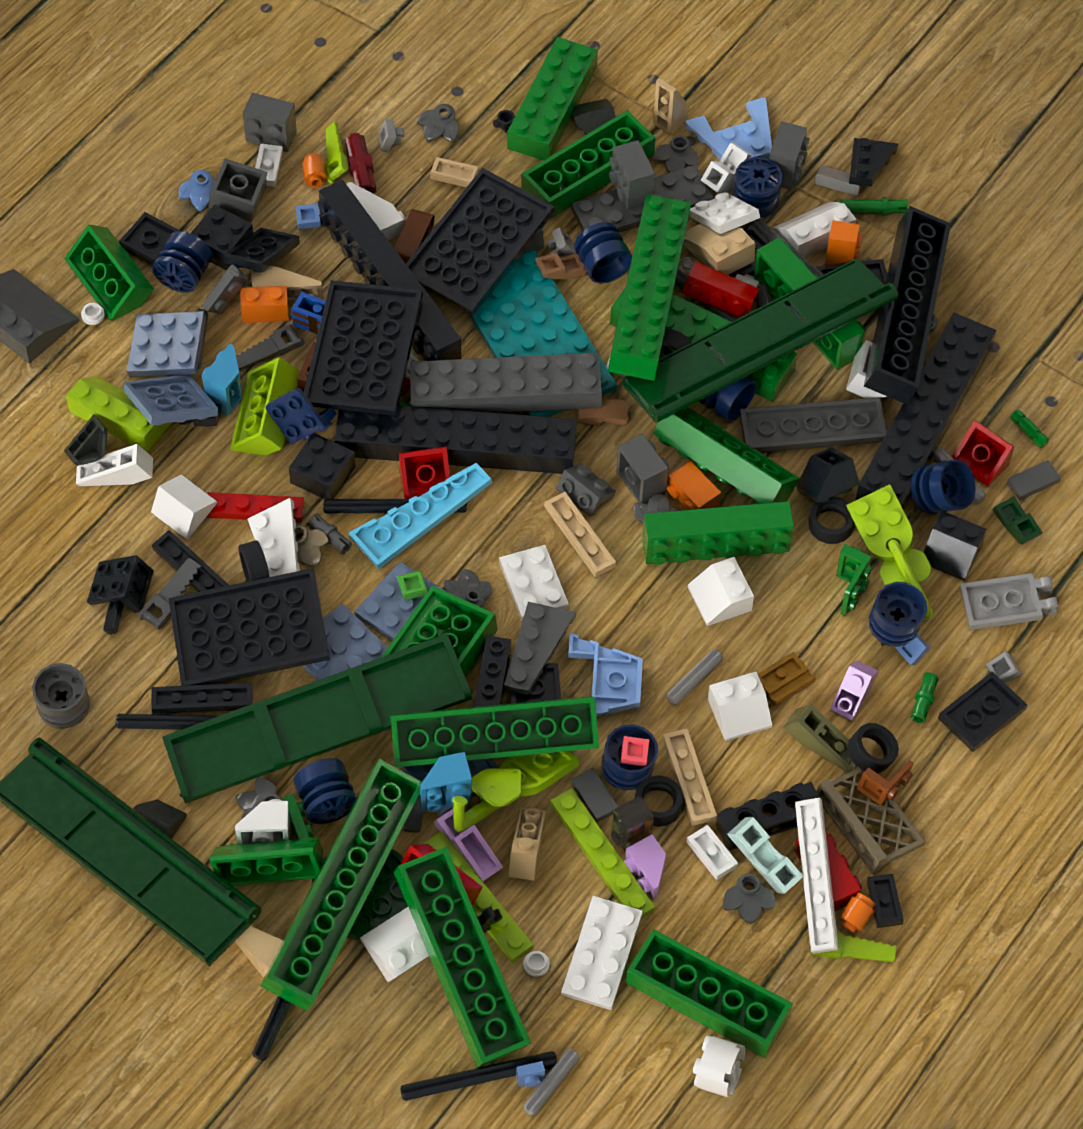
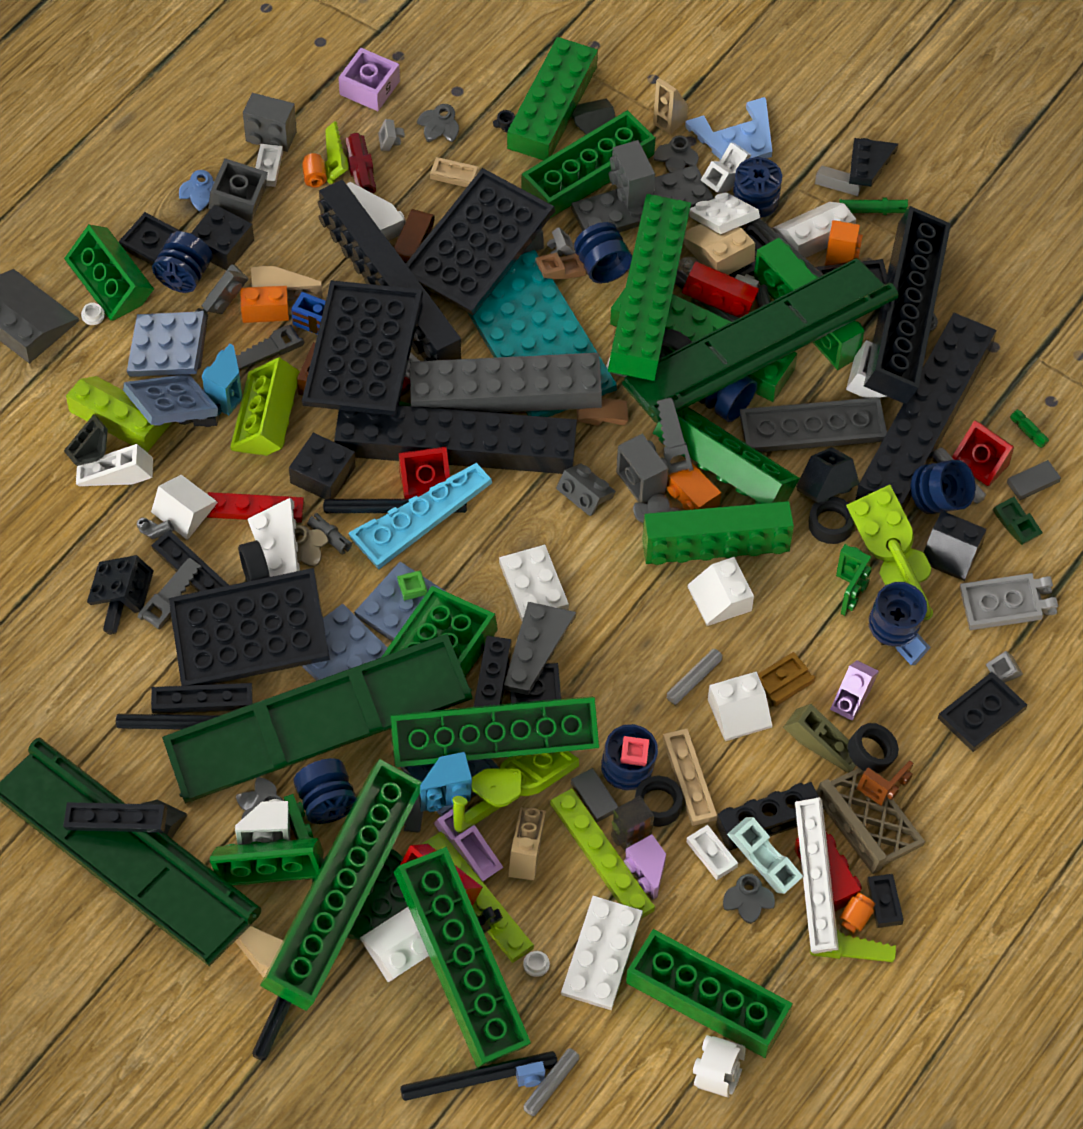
(61, 695): dark grey wheel -> none
(115, 817): none -> black plate
(152, 529): none -> dark grey arm
(261, 249): black plate -> none
(297, 416): dark blue bracket -> none
(308, 216): medium blue plate -> none
(369, 79): none -> lavender brick
(469, 588): dark grey plate -> none
(580, 534): tan plate -> none
(615, 675): light blue wing -> none
(673, 437): none -> dark grey piece
(789, 152): dark grey brick -> none
(924, 697): green pin -> none

